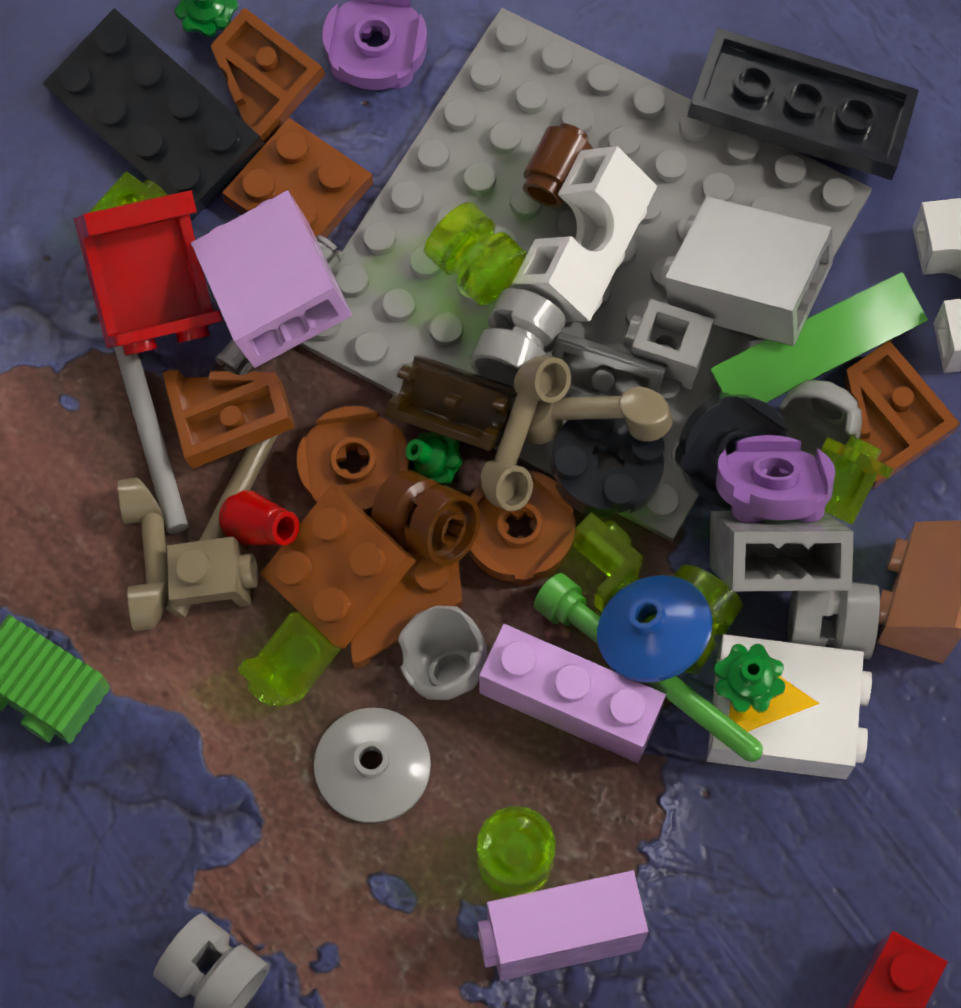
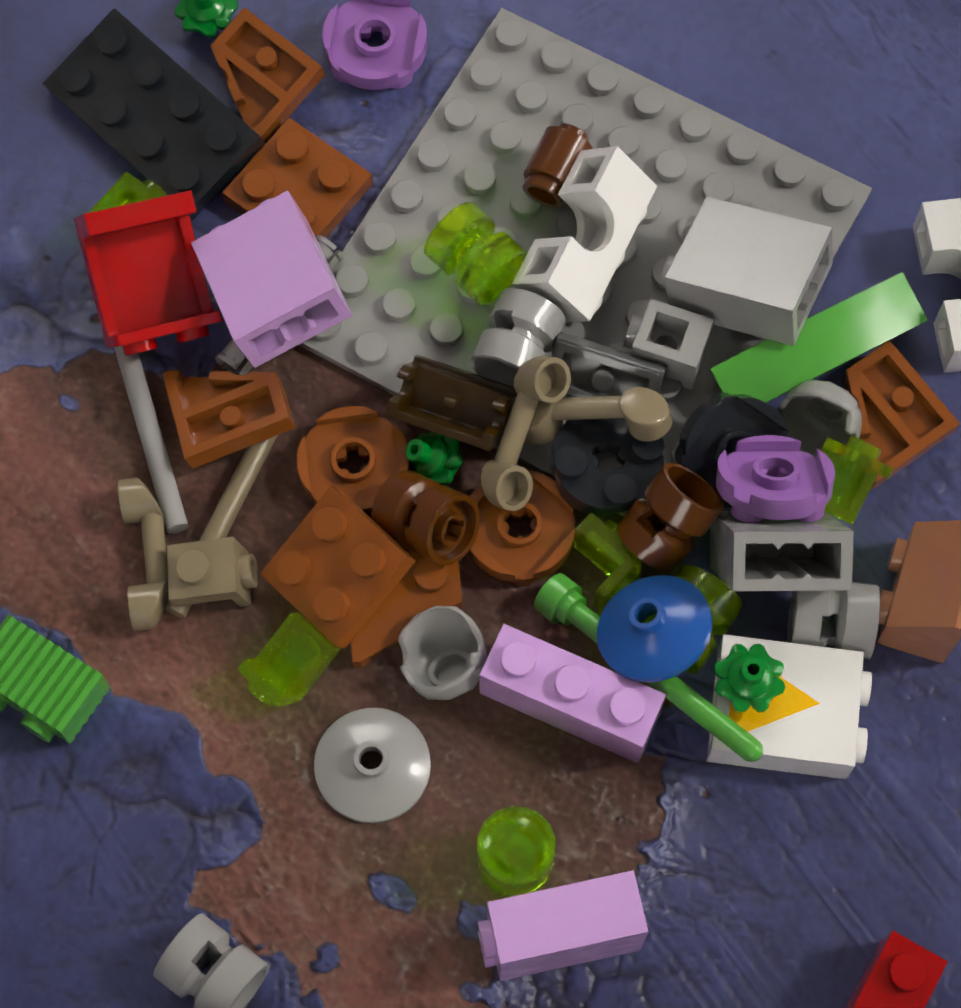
(257, 520): red cone -> none
(665, 523): none -> reddish brown wheel
(803, 103): black plate -> none

